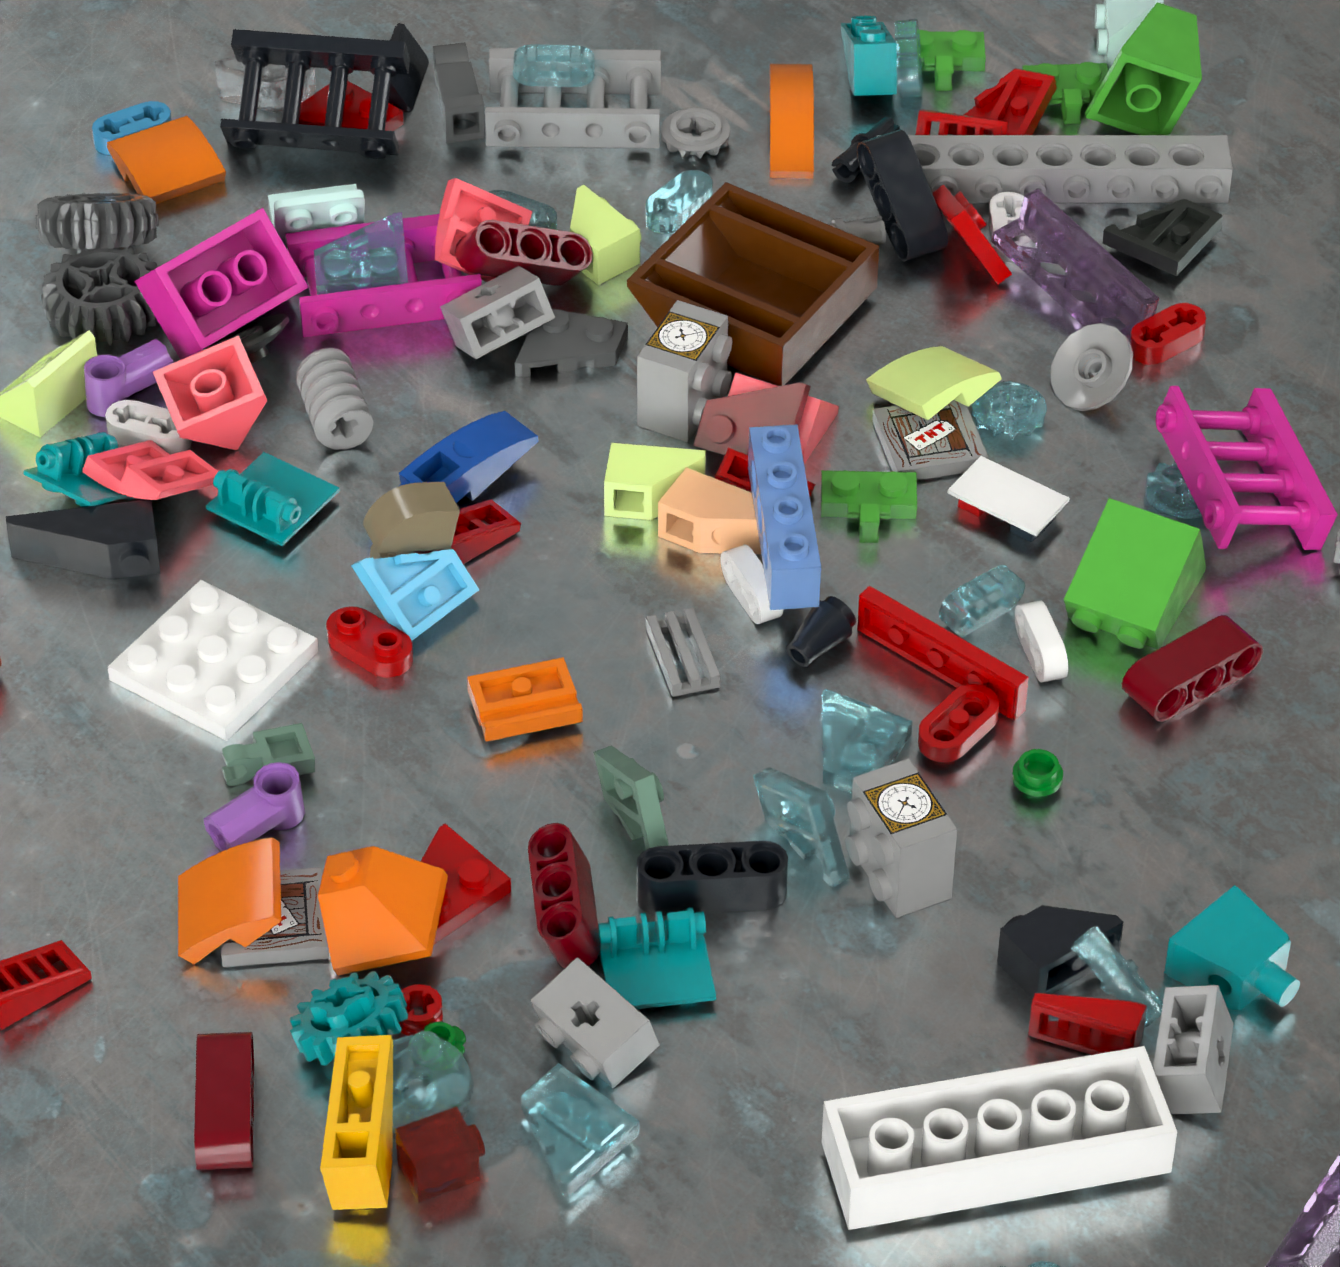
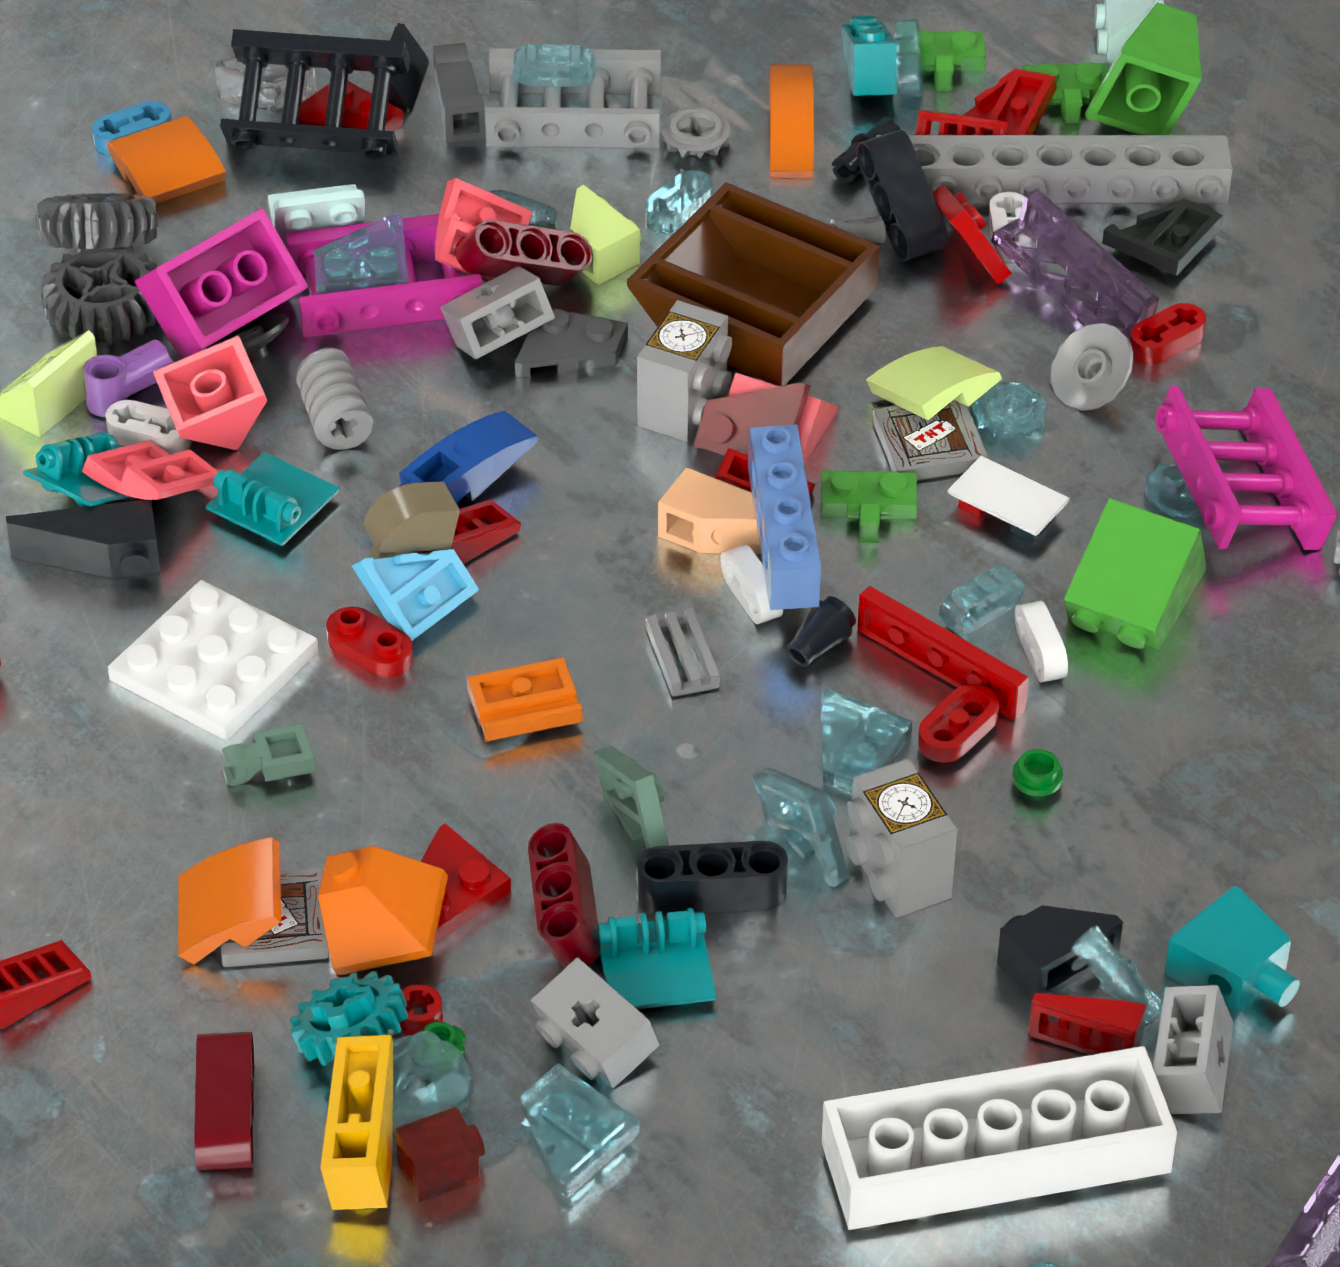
(270, 804): medium lavender piece -> none
(642, 475): yellowish green slope -> none
(1192, 668): dark red beam -> none

